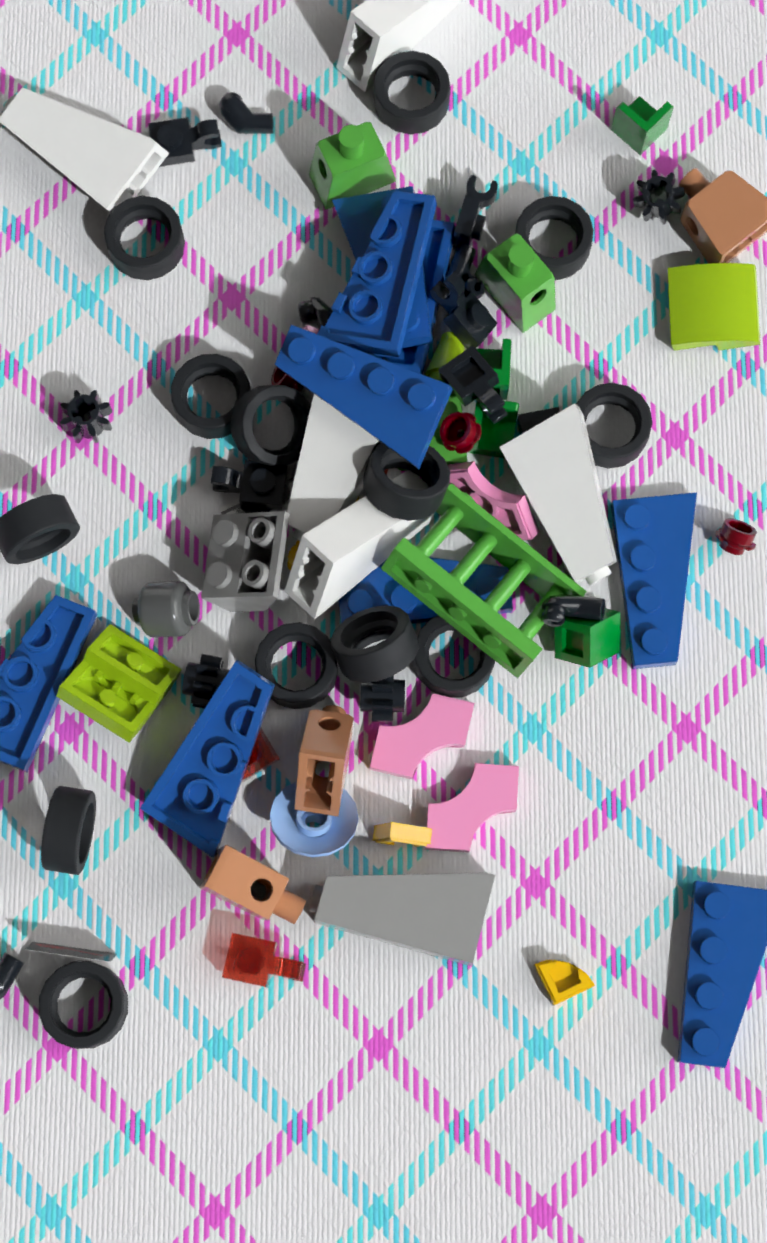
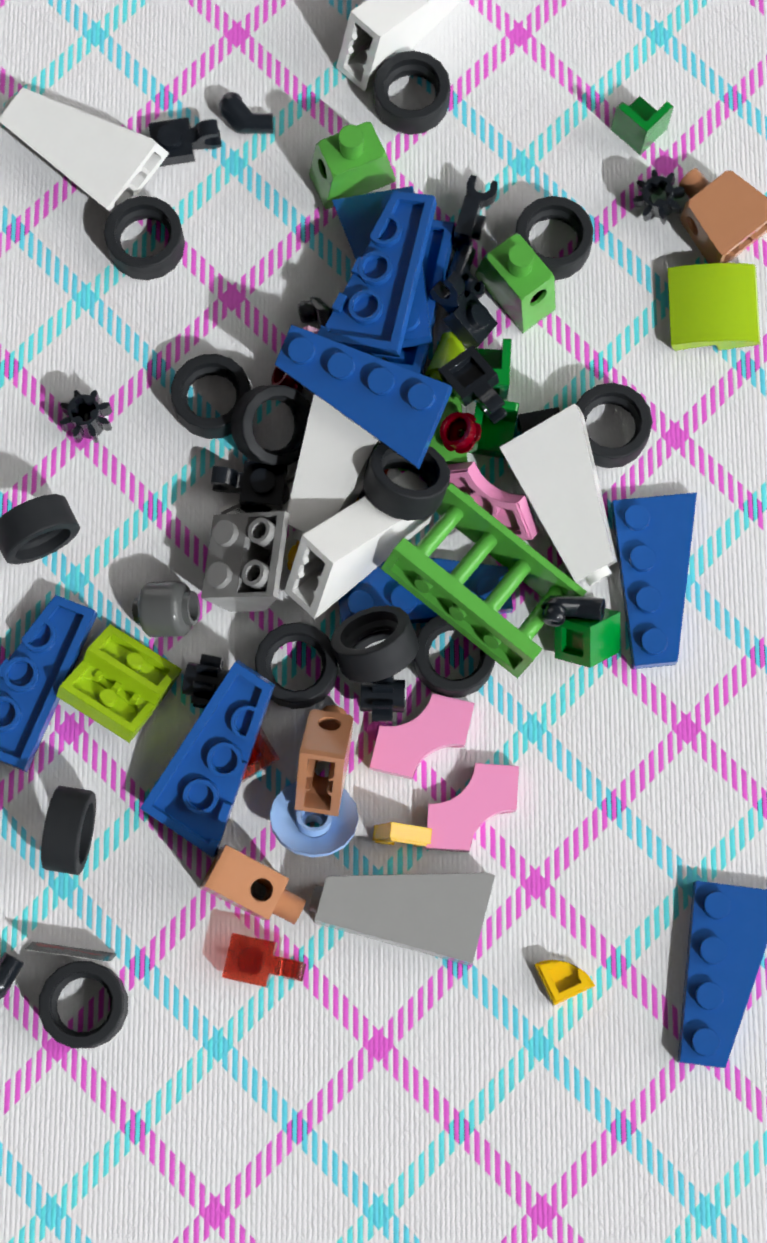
(736, 536): dark red plate -> none

